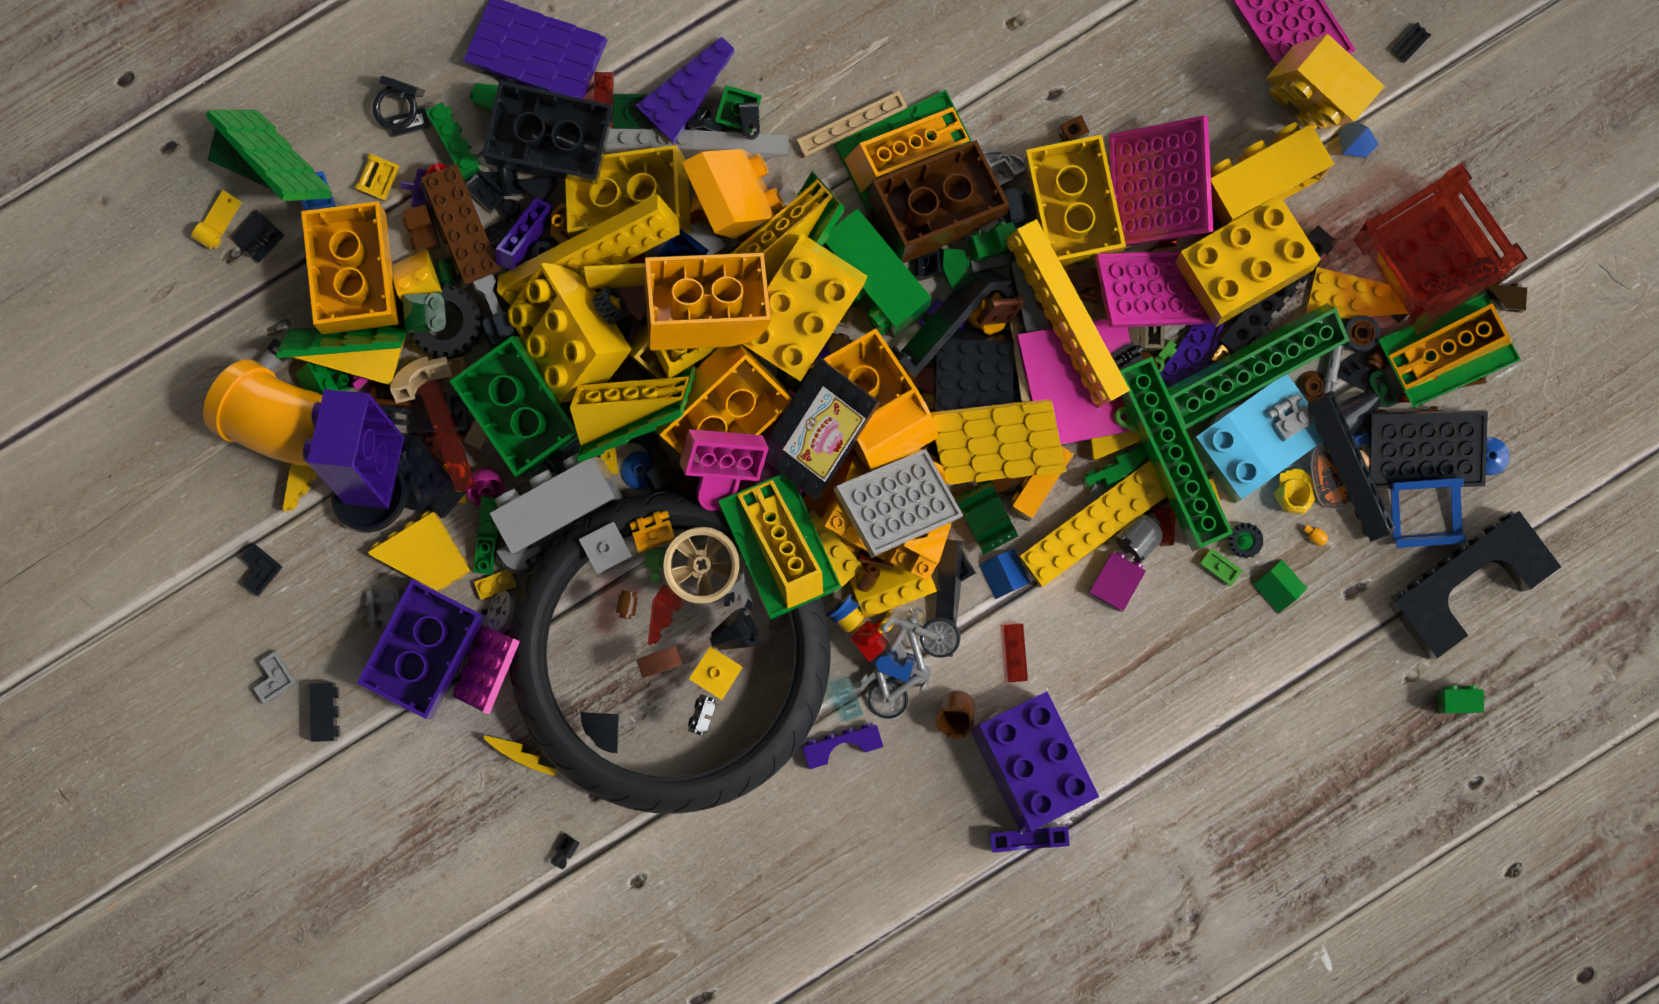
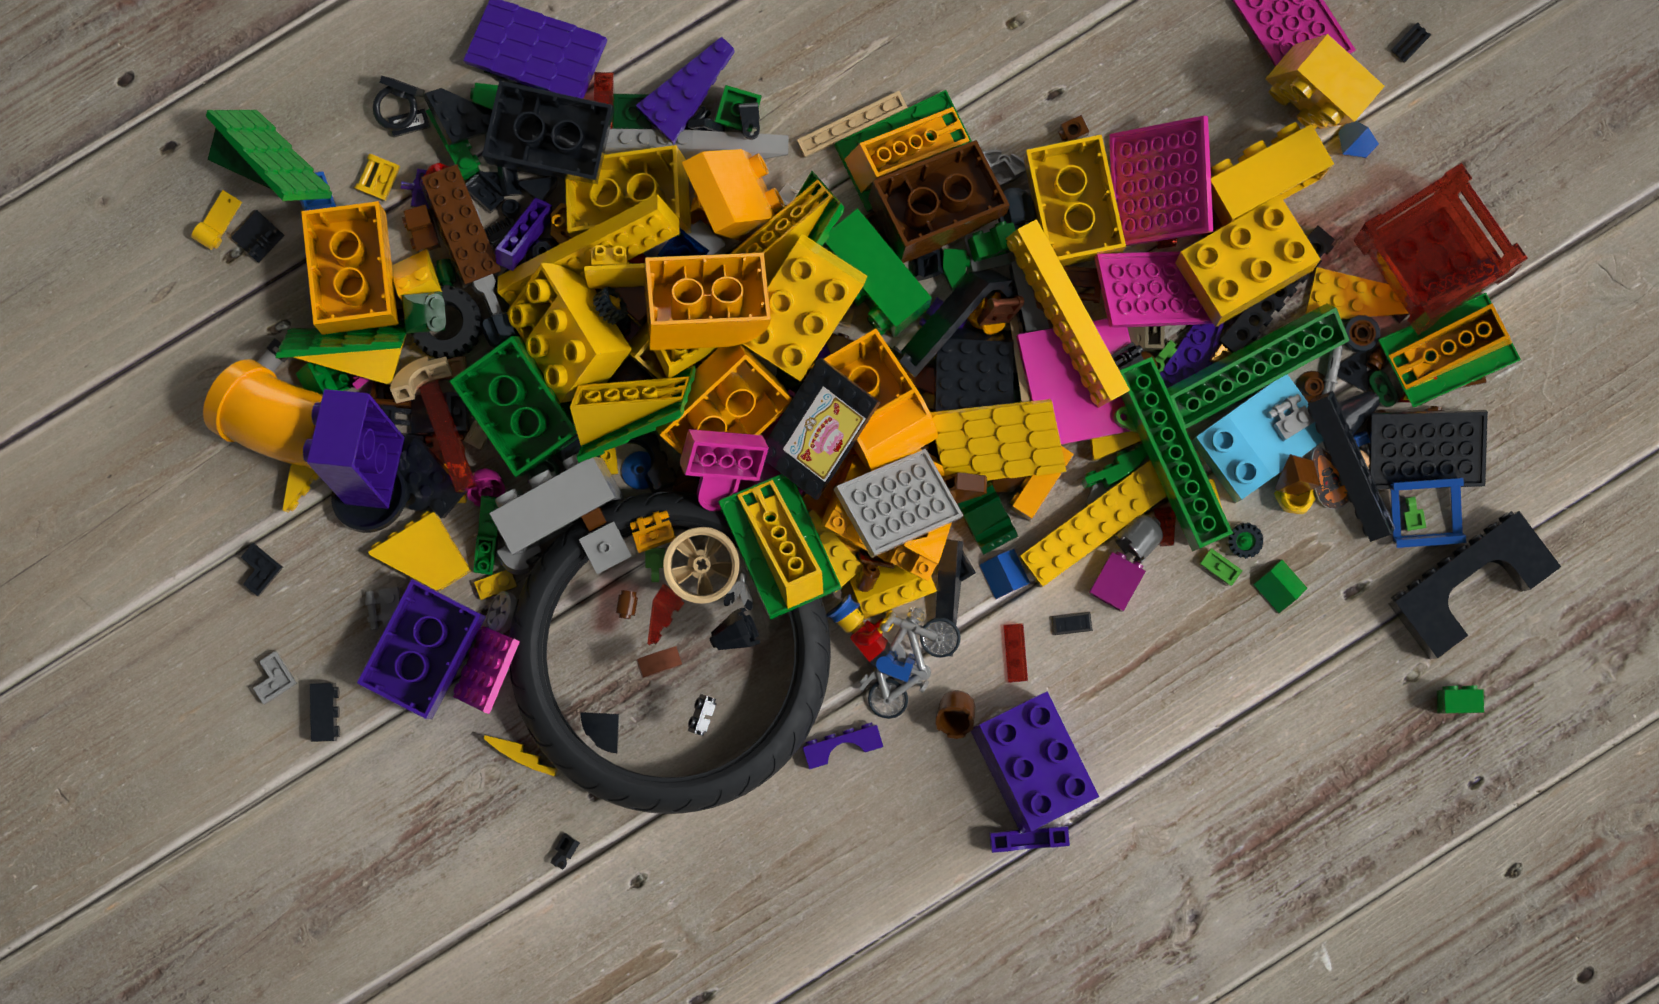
(457, 116): none -> black plate
(594, 519): none -> reddish brown slope
(608, 256): none -> yellow hips
(716, 673): yellow plate -> none
(841, 683): clear light blue slope -> none
(966, 486): none -> reddish brown slope
(1072, 623): none -> black tile
(1220, 414): light grey dish -> none
(1298, 476): none -> reddish brown slope
(1316, 535): light orange cylinder -> none
(1414, 518): none -> bright green plate
(1501, 458): blue dish -> none
(1509, 298): dark brown slope -> none

